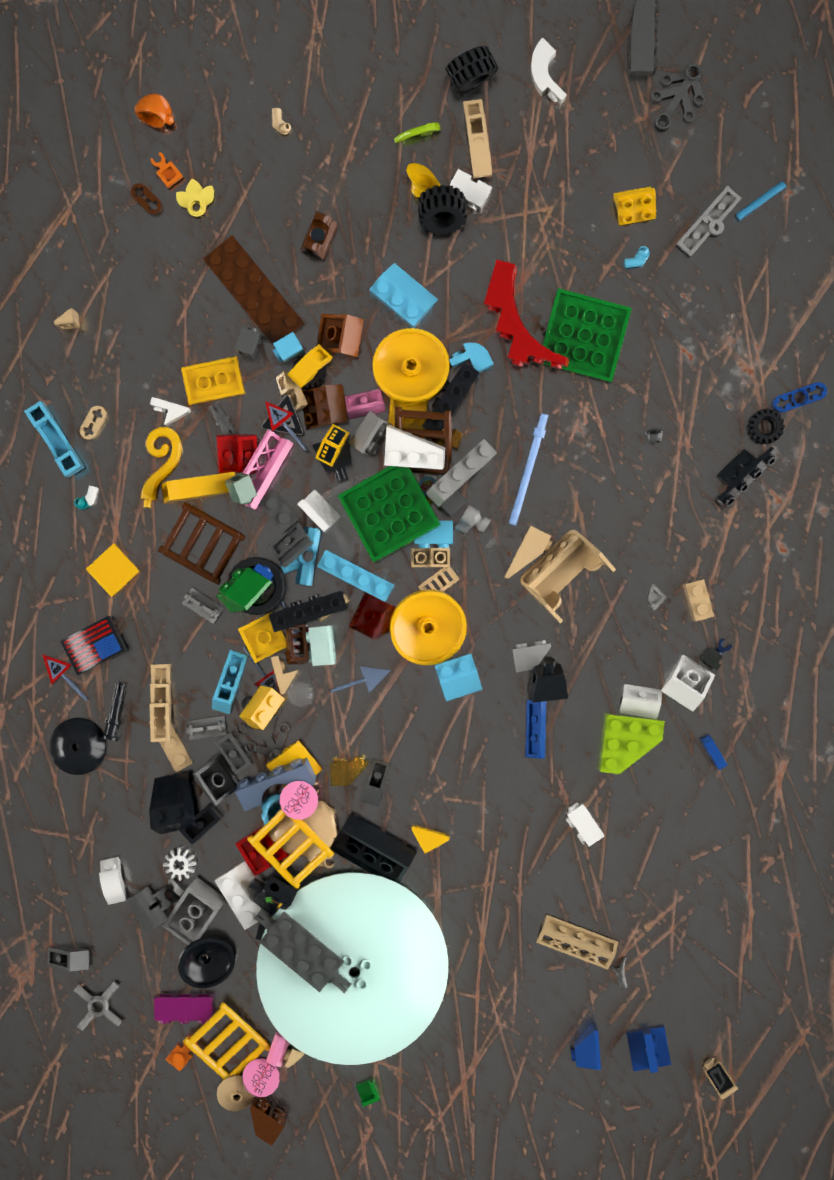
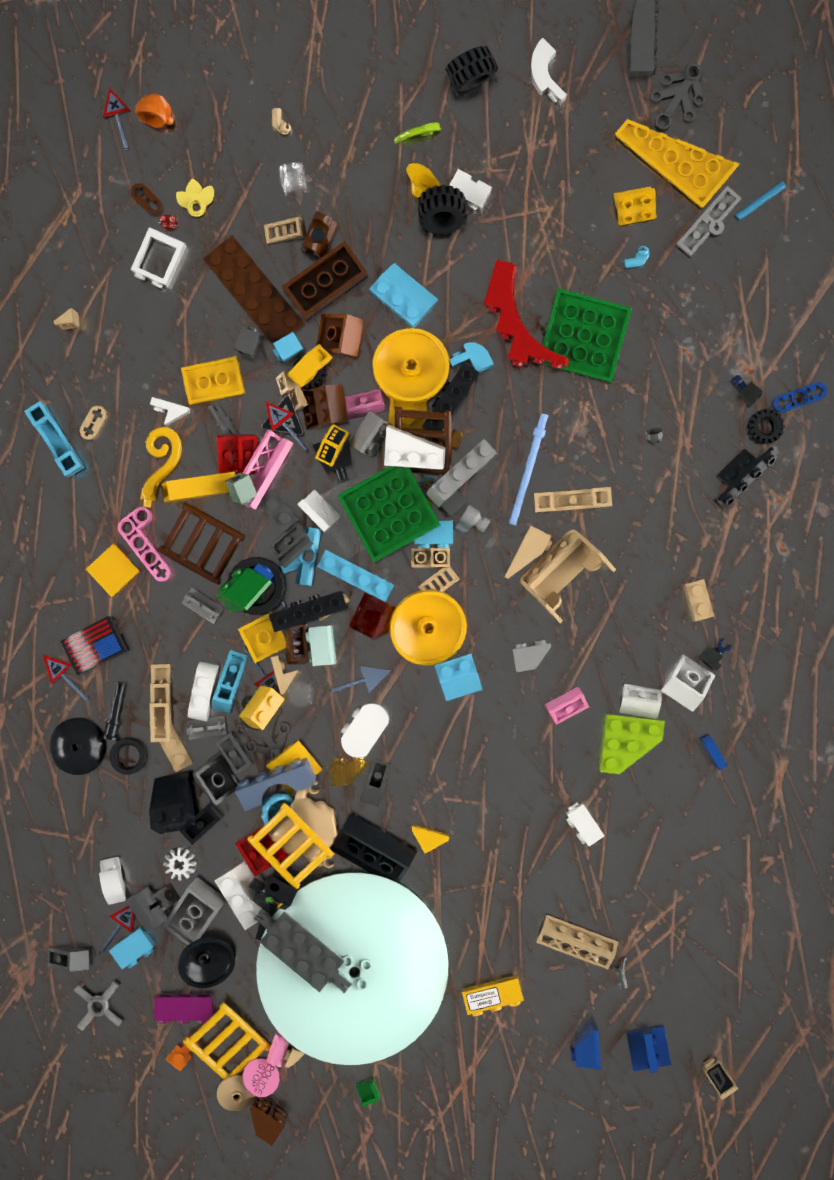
(88, 500): arm -> none
(116, 106): none -> piece
(125, 918): none -> piece
(132, 947): none -> medium azure brick
(142, 756): none -> black tyre
(148, 547): none -> bright pink beam
(166, 240): none -> white window
(168, 172): orange plate -> none
(168, 220): none -> clear red plate
(178, 886): light grey tile -> none
(203, 691): none -> white brick
(292, 177): none -> clear piece
(298, 800): bright pink piece -> none
(301, 230): none -> tan slope
(325, 280): none -> reddish brown brick
(364, 729): none -> white brick
(477, 138): tan slope -> none
(492, 995): none -> yellow brick
(535, 729): blue plate -> none
(548, 682): black torso -> none
(567, 705): none -> bright pink slope
(573, 499): none -> tan slope
(655, 597): light grey tile -> none
(682, 164): none -> yellow wing
(749, 393): none -> pearl dark grey piece

